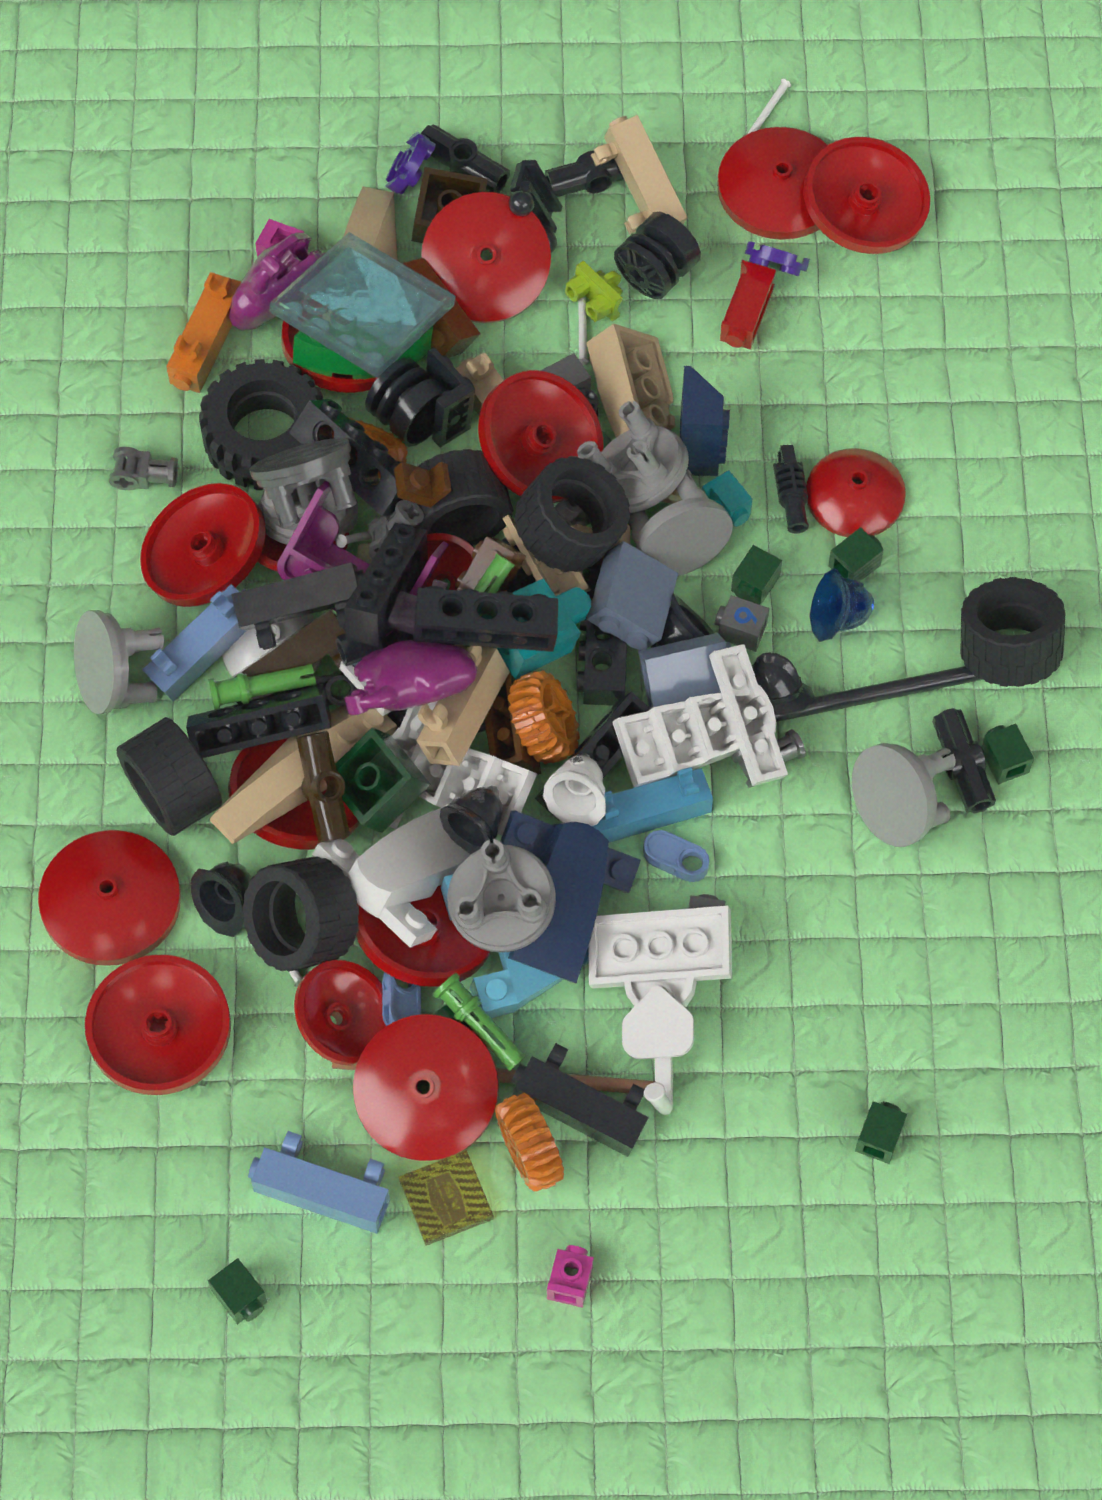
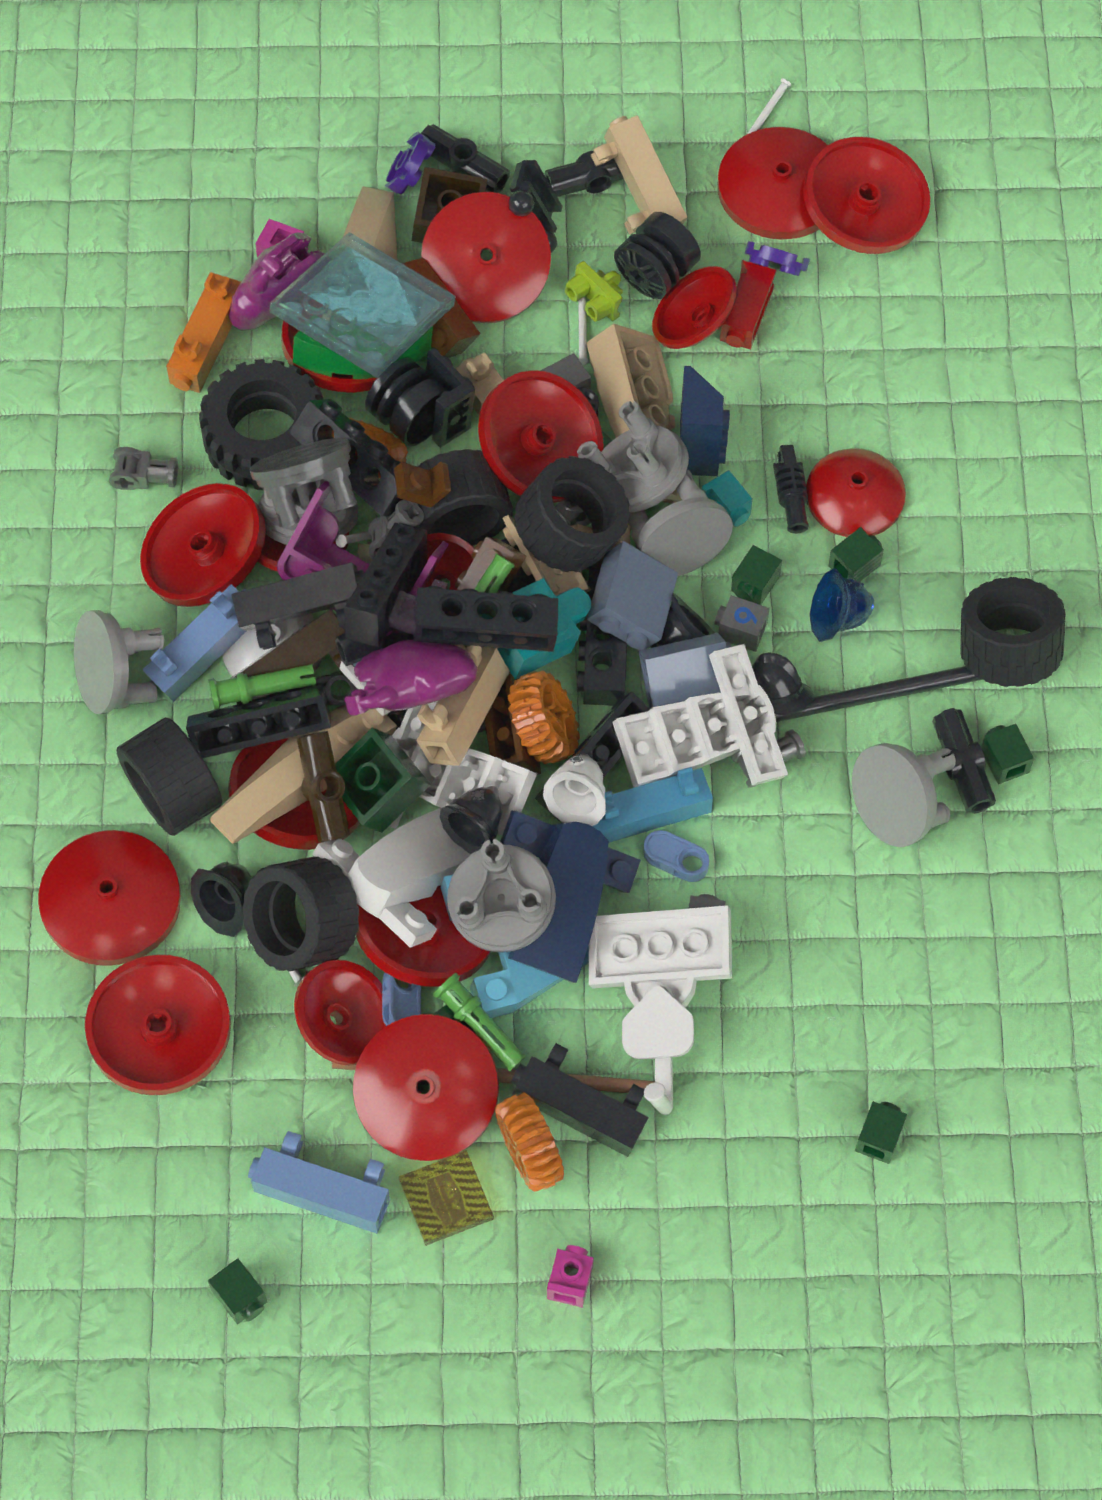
(694, 308): none -> red dish

